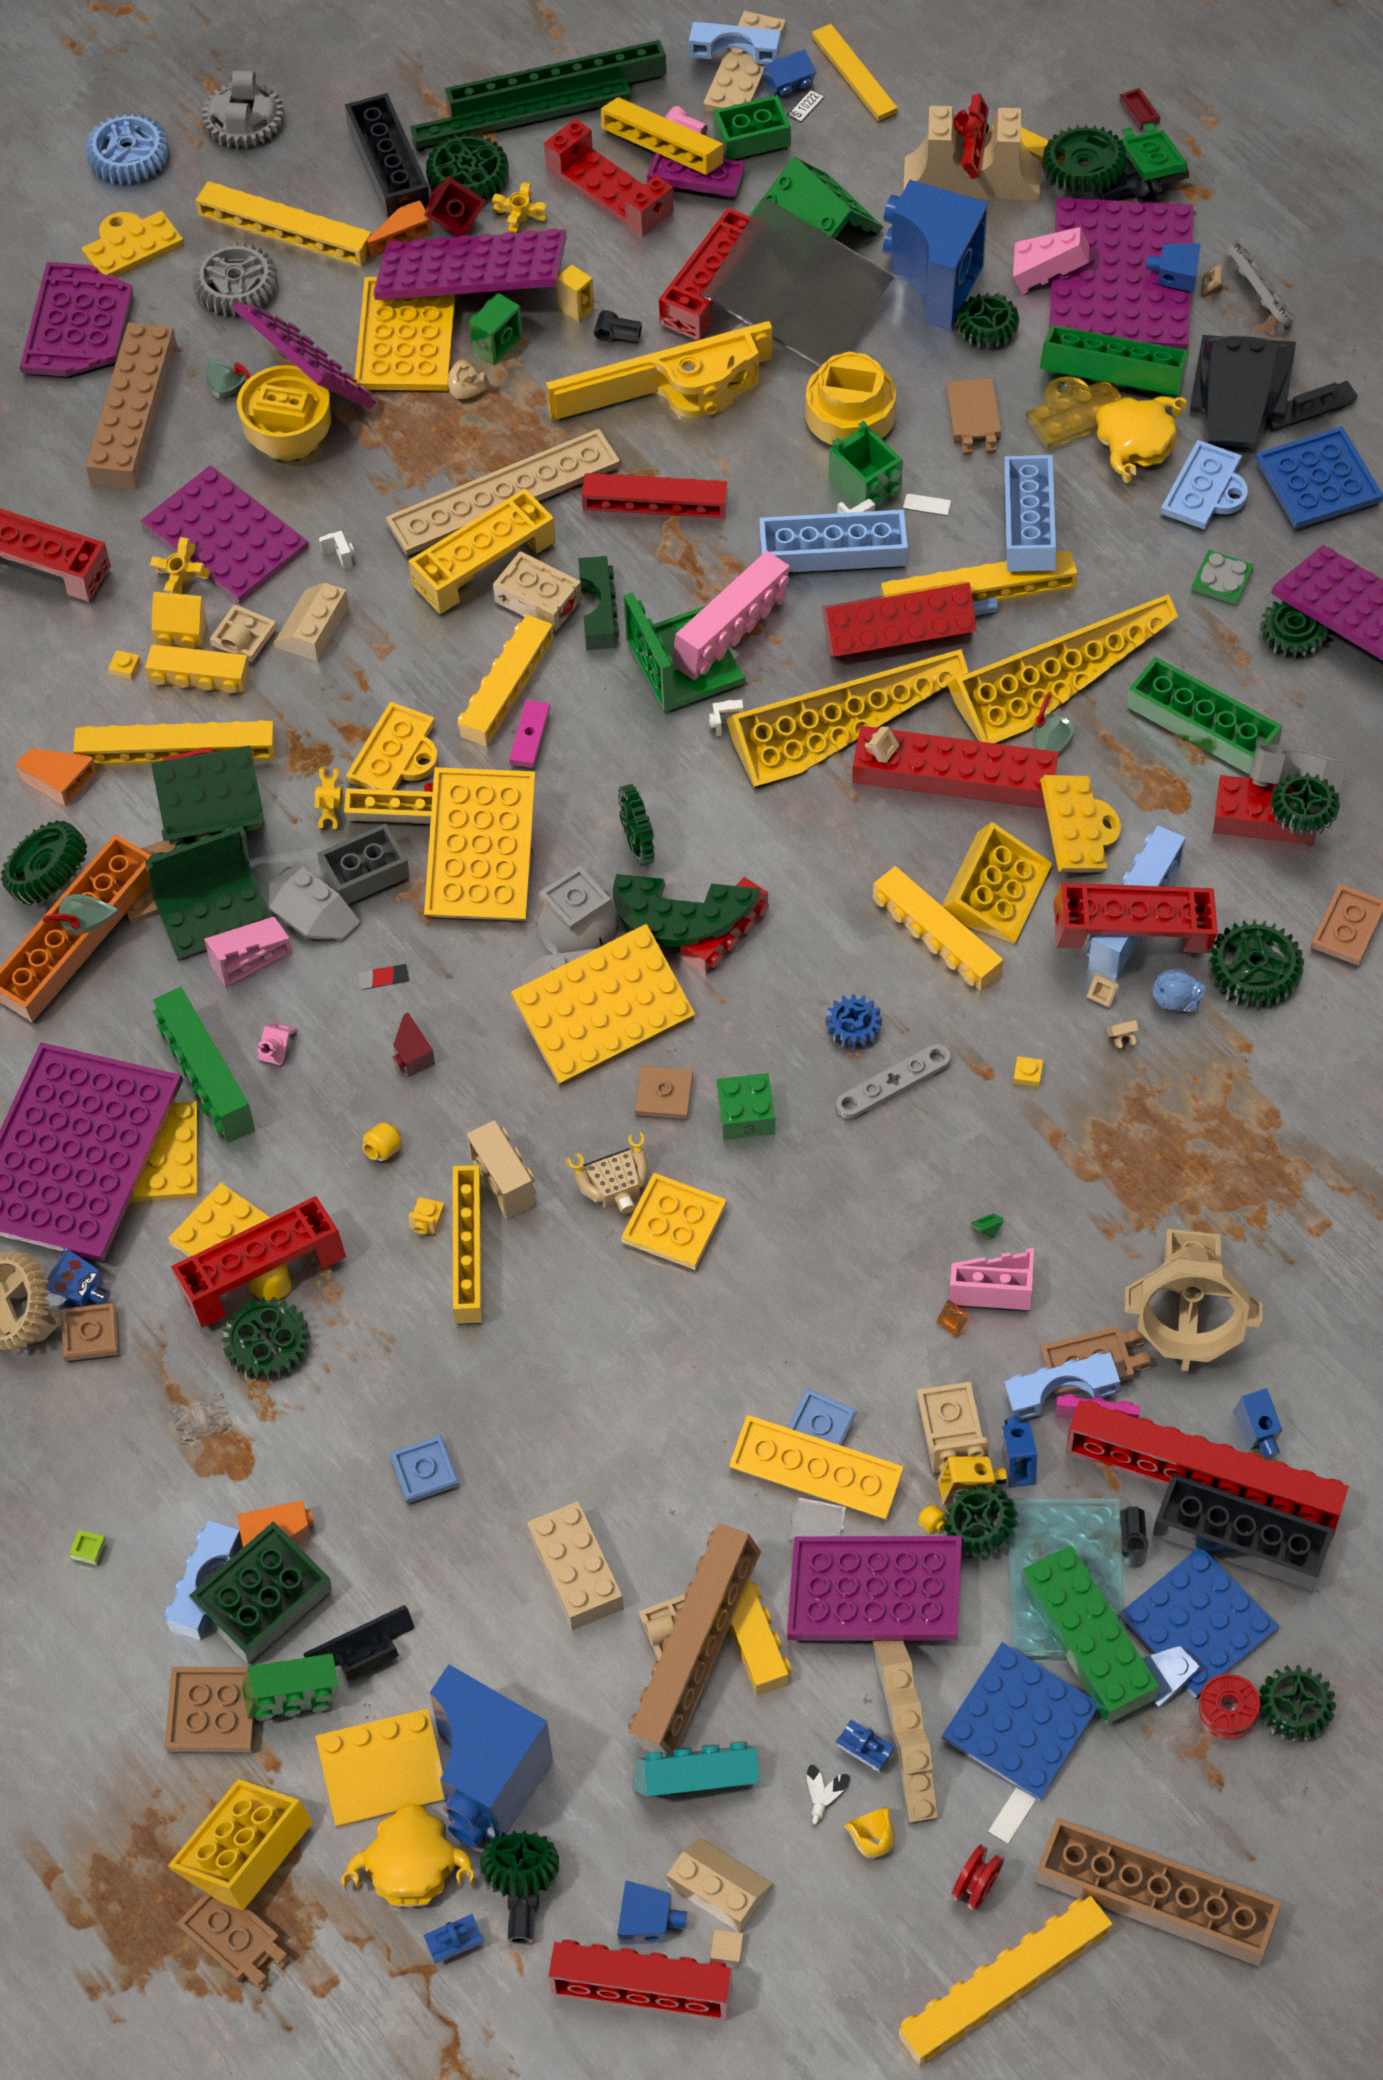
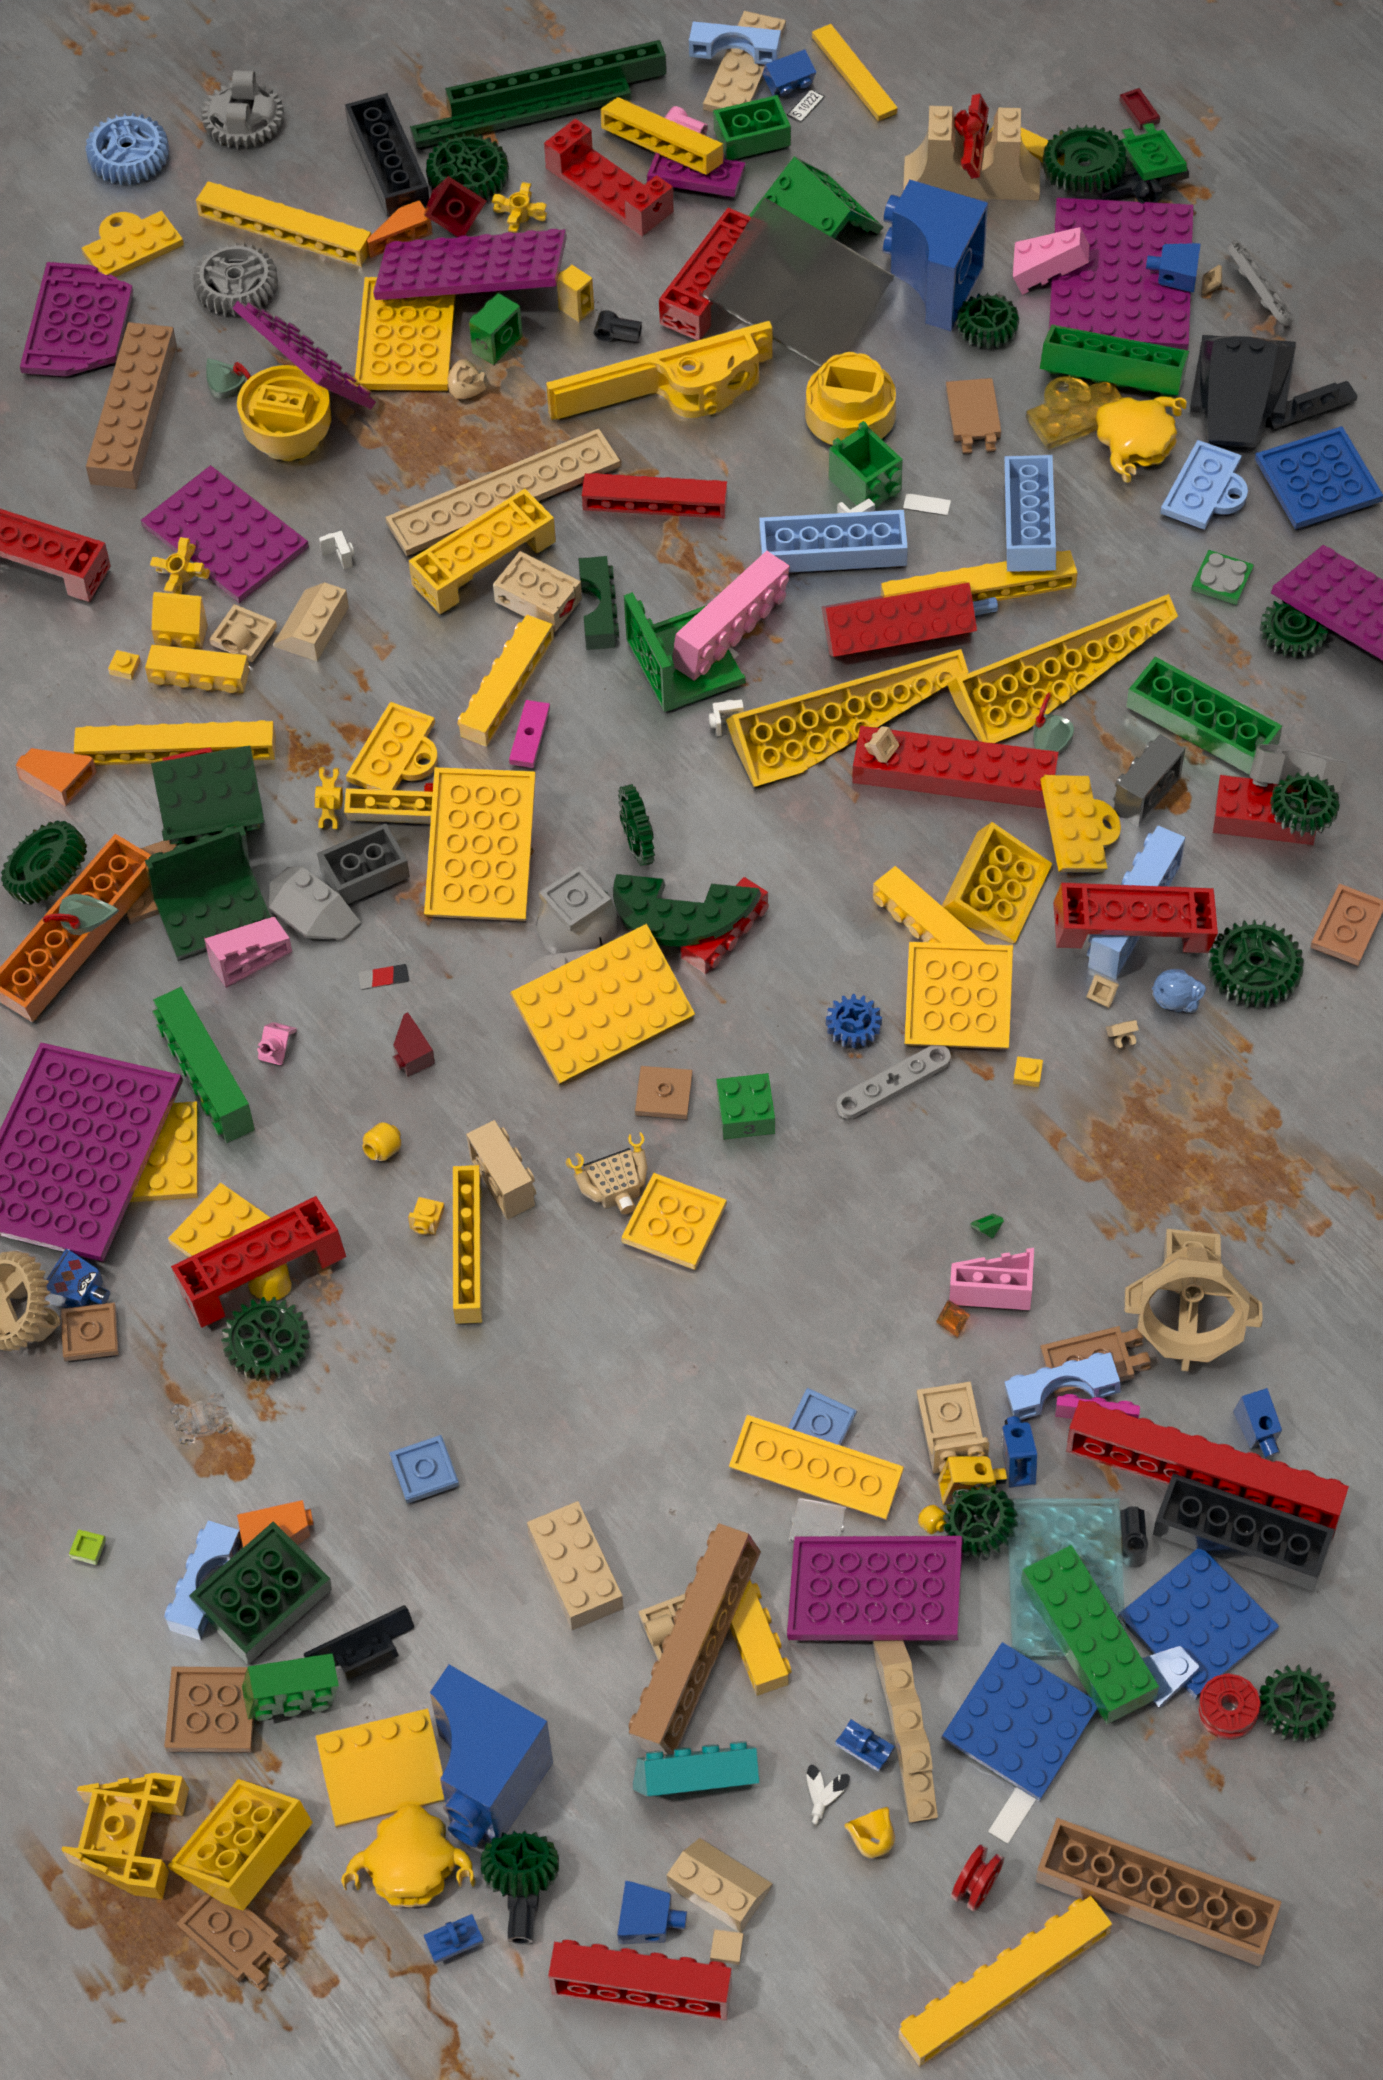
(118, 1827): none -> yellow wedge
(959, 995): none -> yellow plate
(1148, 780): none -> dark grey brick

